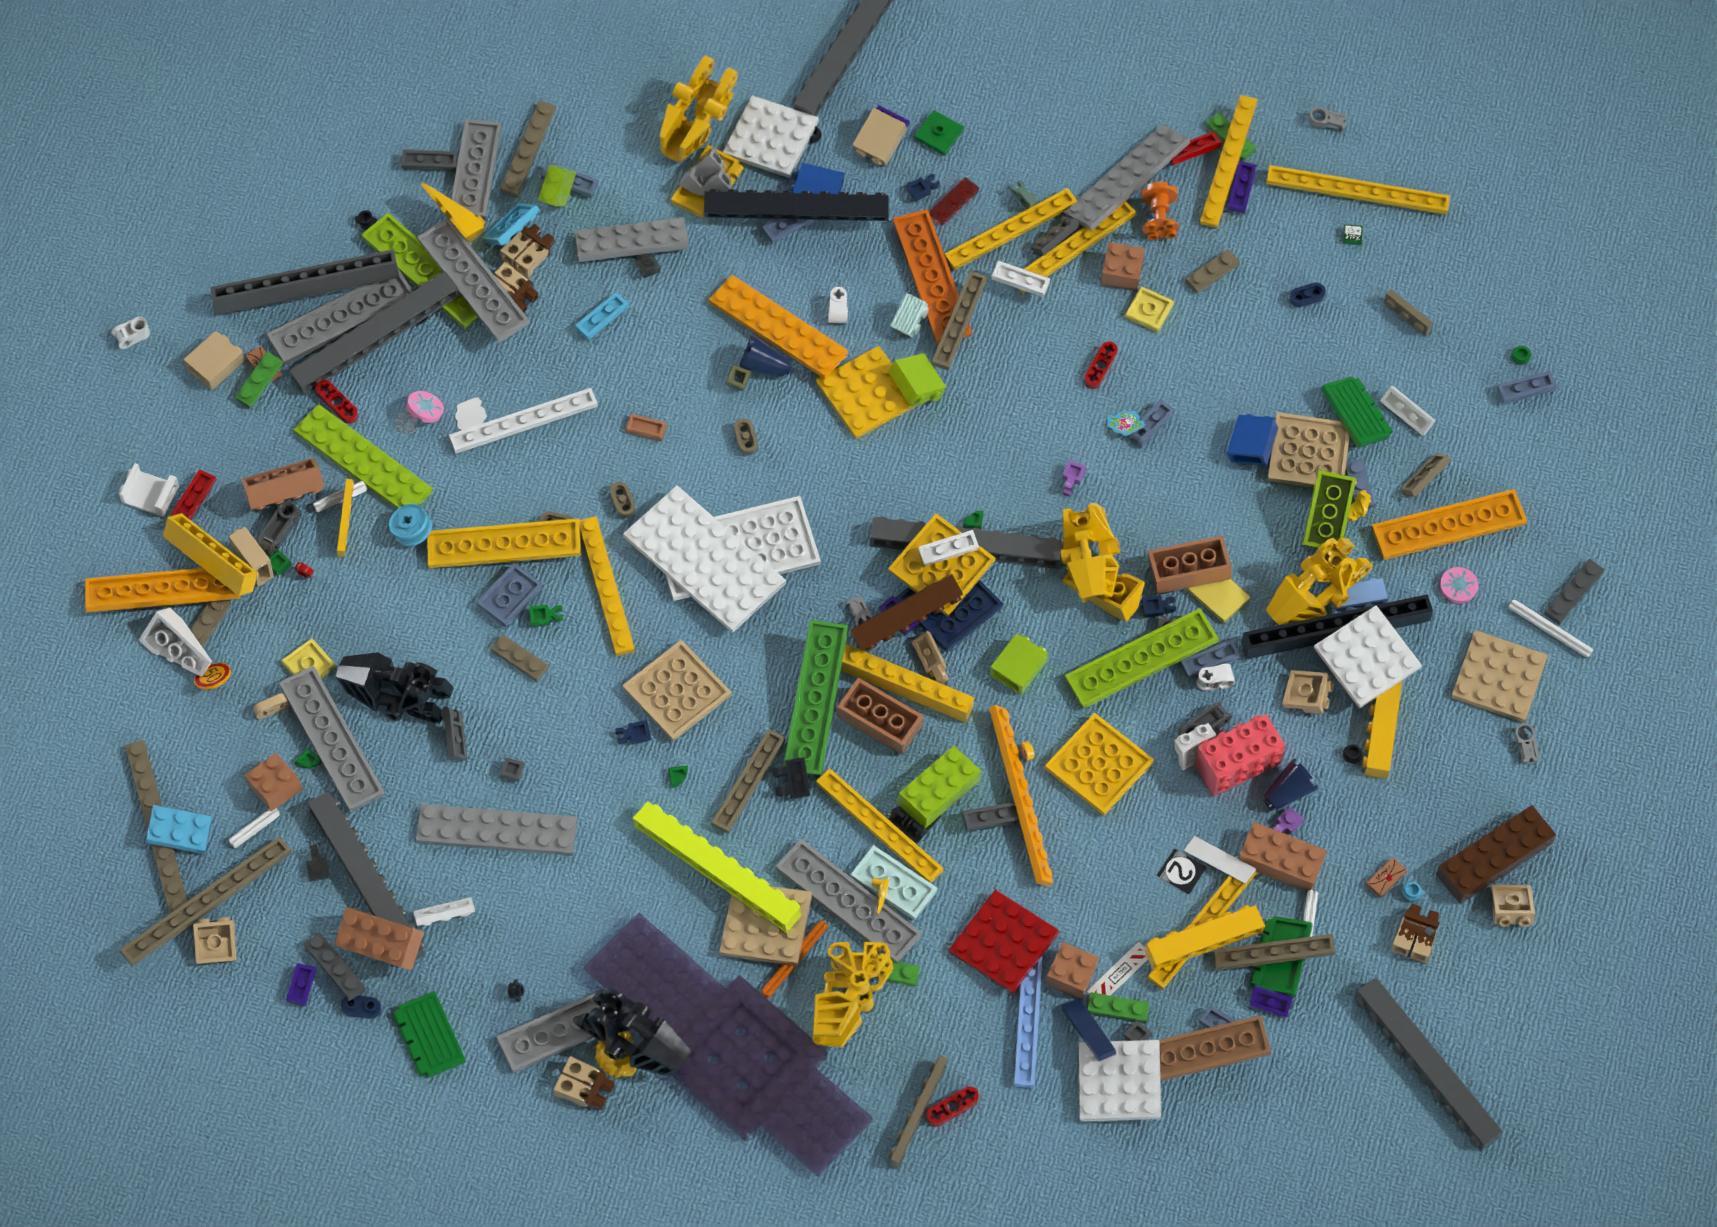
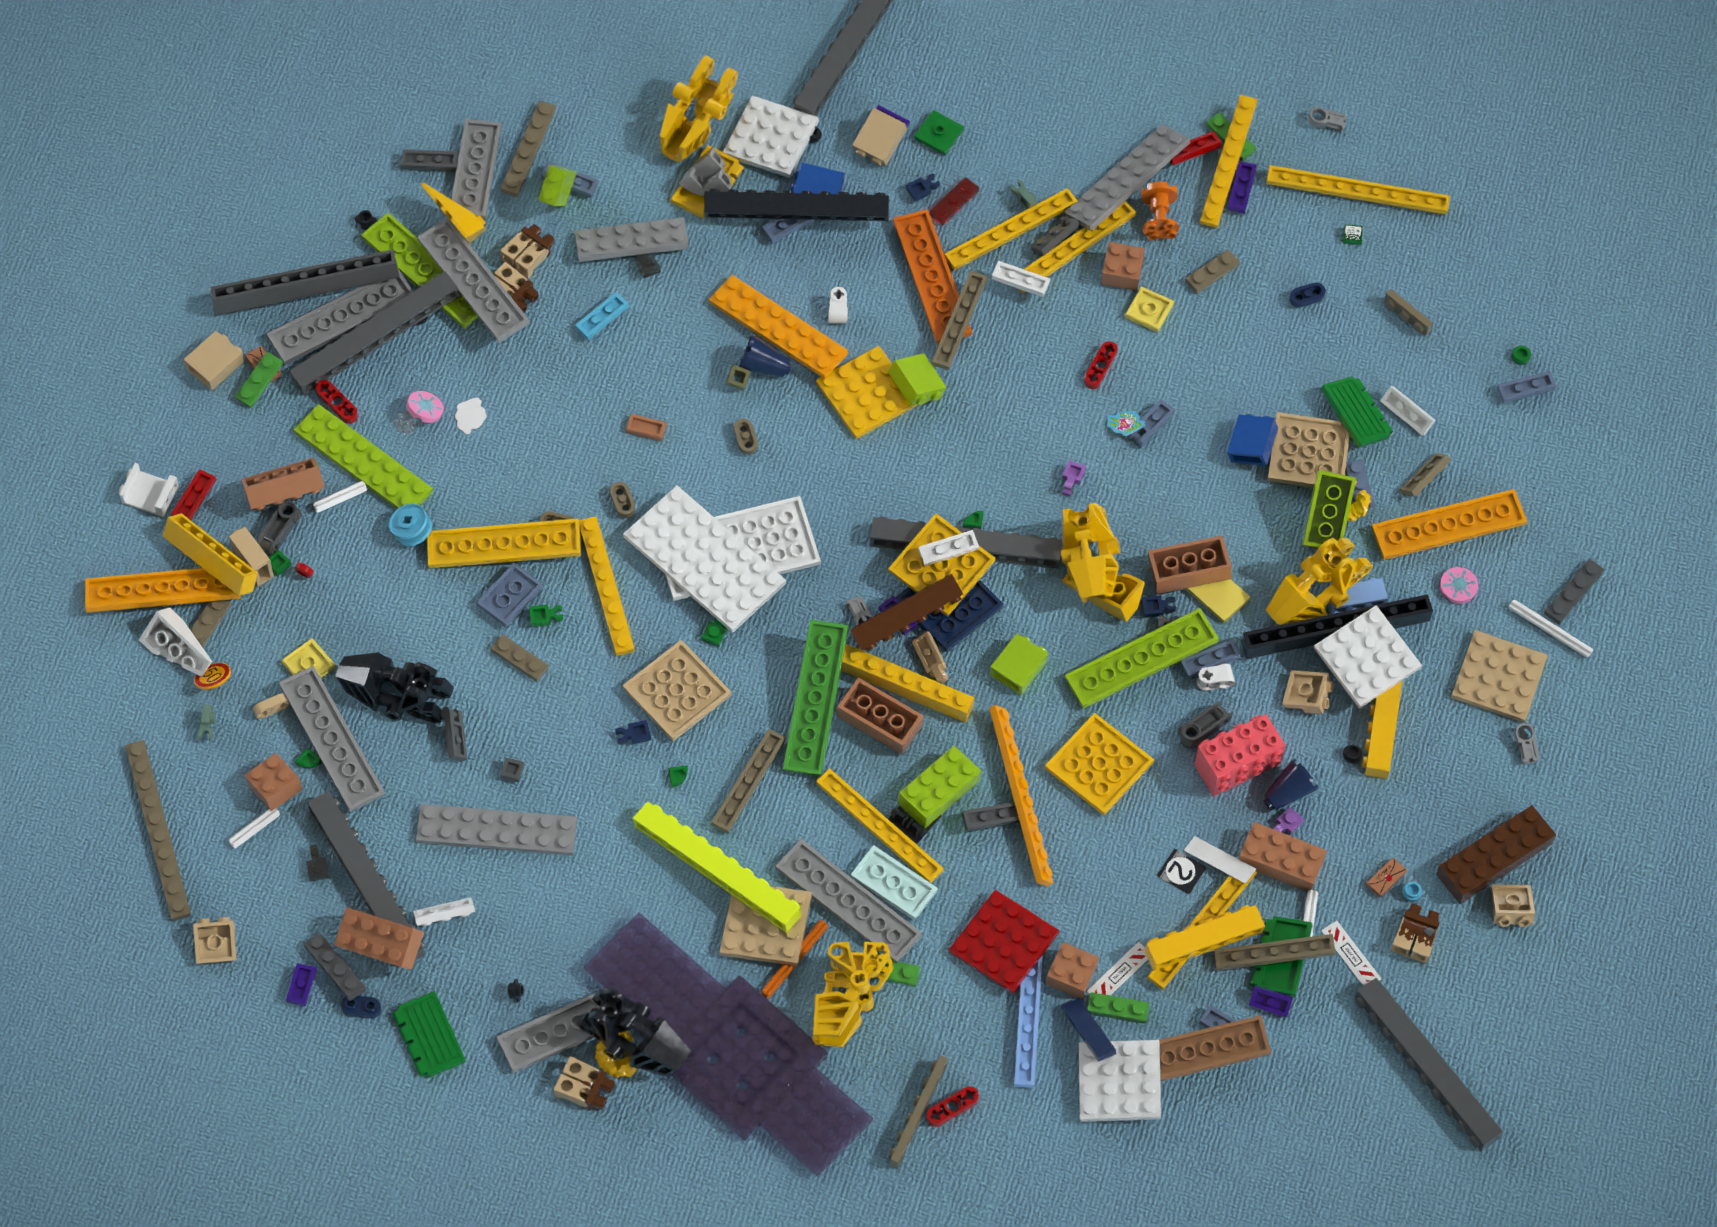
(130, 332): white piece -> none
(178, 829): medium azure plate -> none
(205, 901): dark tan plate -> none
(207, 719): none -> sand green plate
(345, 517): yellow tile -> none
(510, 224): medium azure plate -> none
(523, 420): white plate -> none
(714, 633): none -> green plate
(797, 779): black plate -> none
(883, 888): yellow bar -> none
(909, 315): light aqua brick -> none
(1026, 750): yellow tile -> none
(1137, 1032): dark grey plate -> none
(1187, 744): white plate -> none
(1351, 954): none -> white sticker

